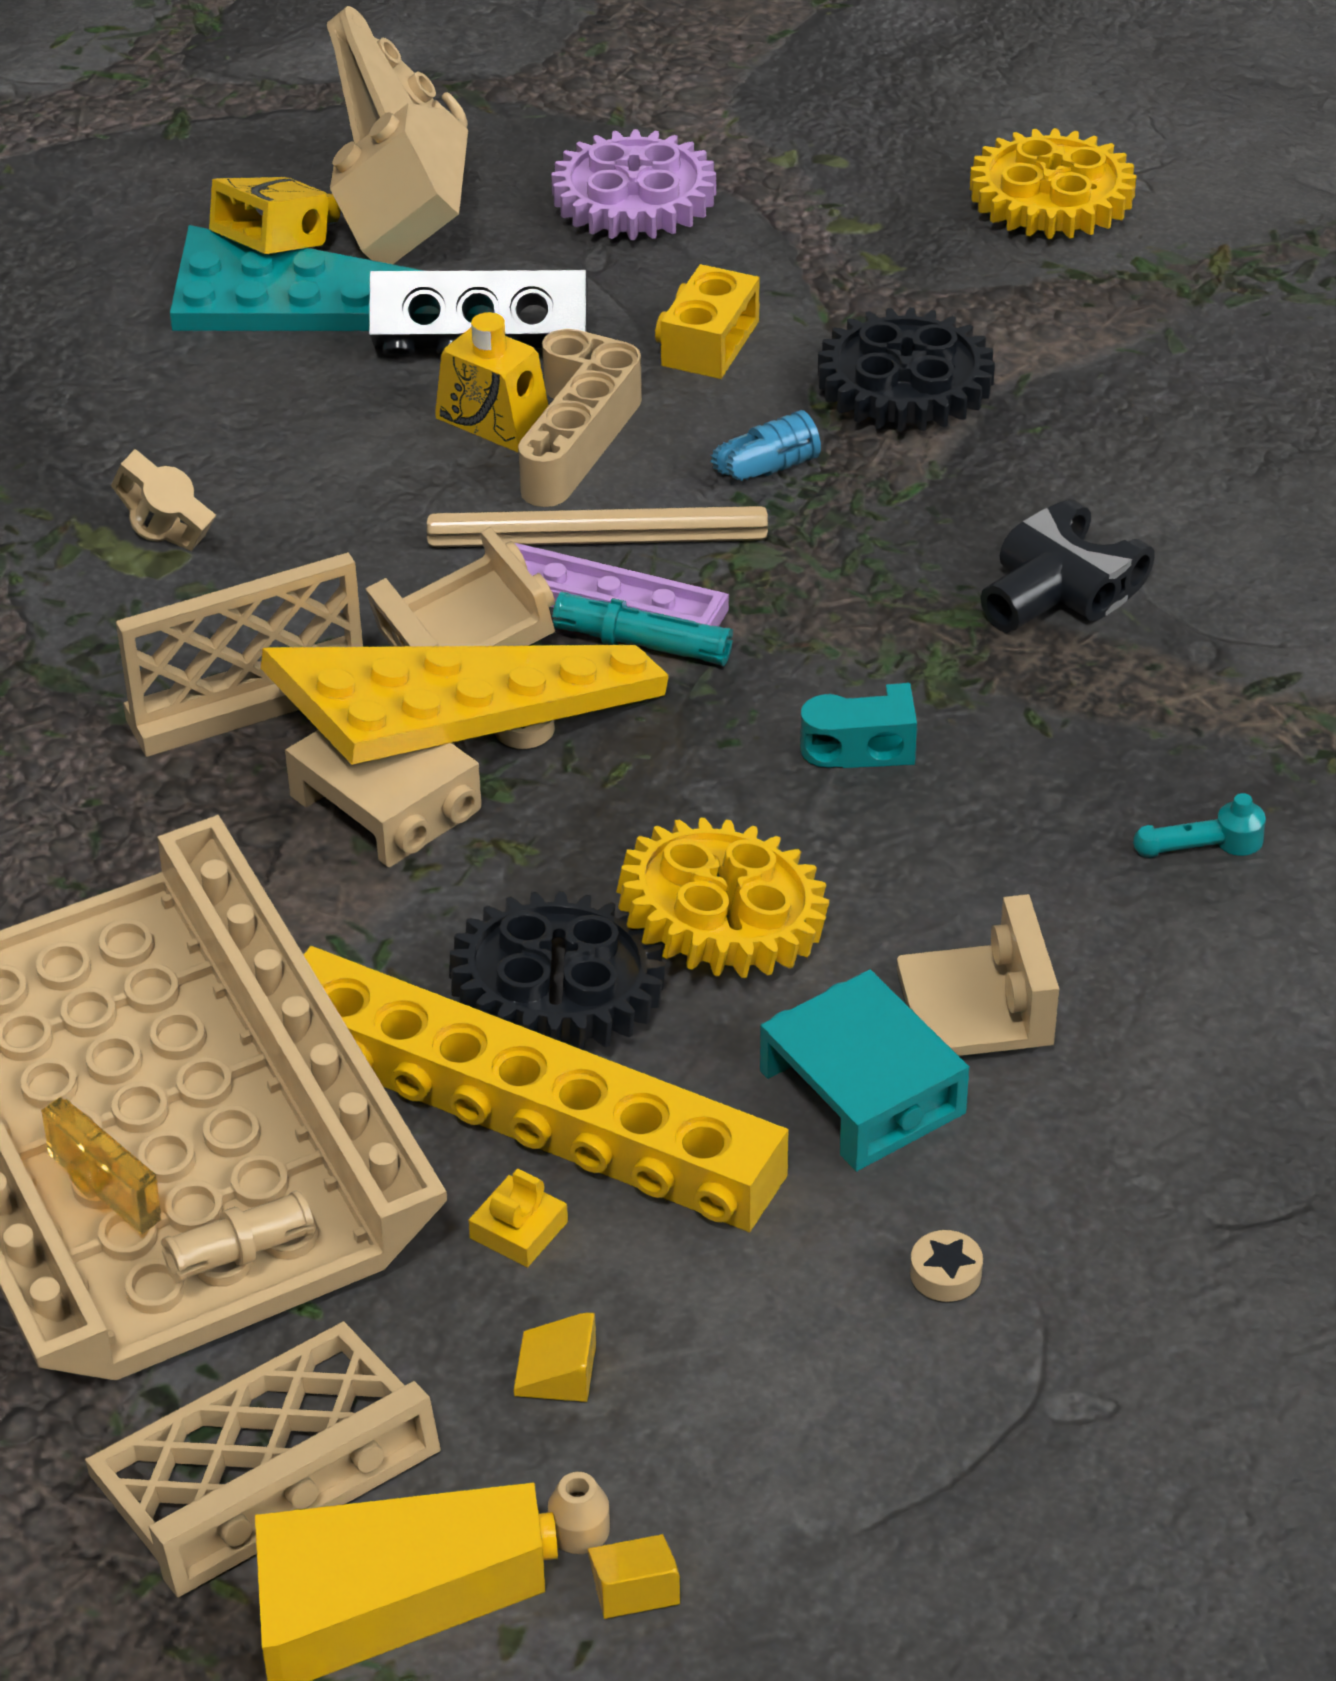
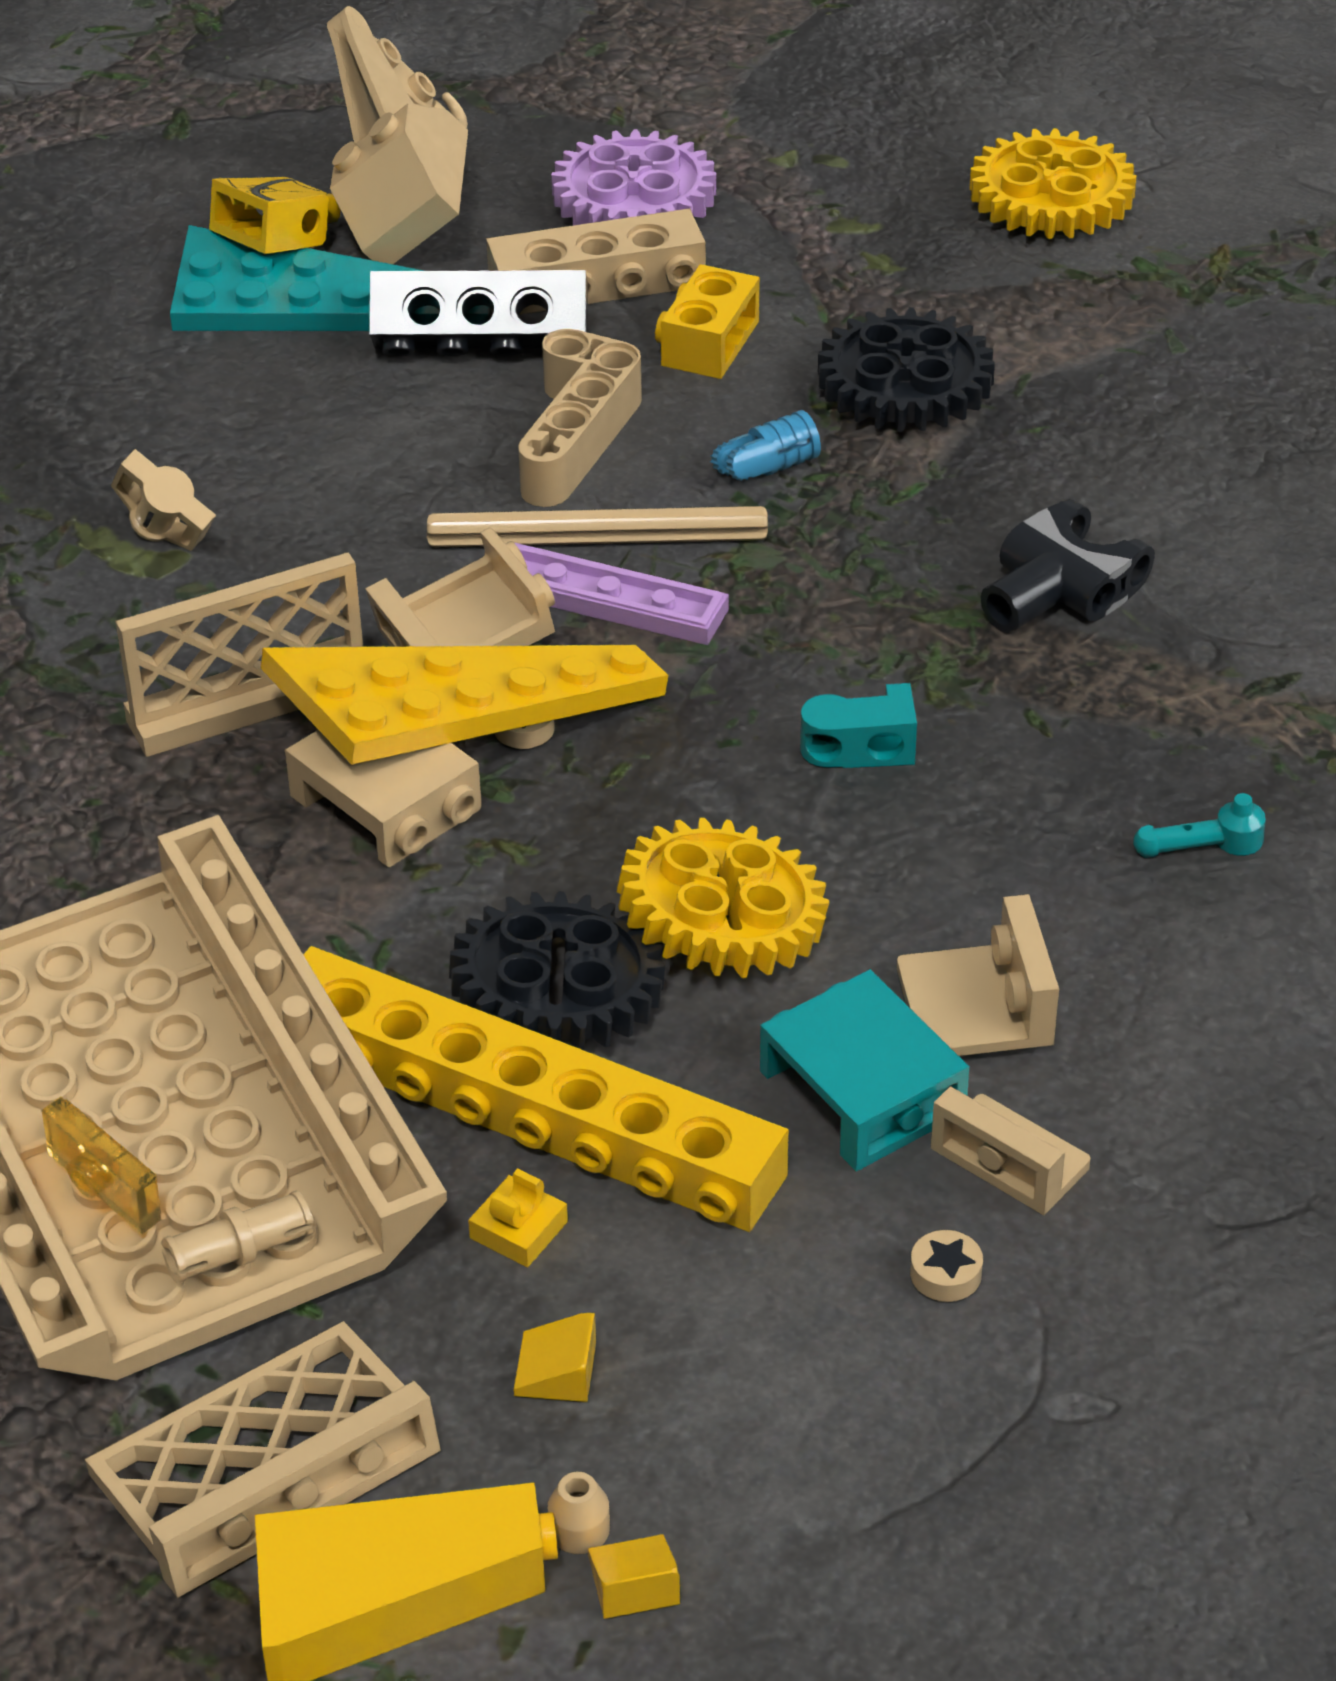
(490, 383): yellow torso -> none
(619, 255): none -> tan brick
(655, 631): teal pin -> none
(1006, 1149): none -> tan panel

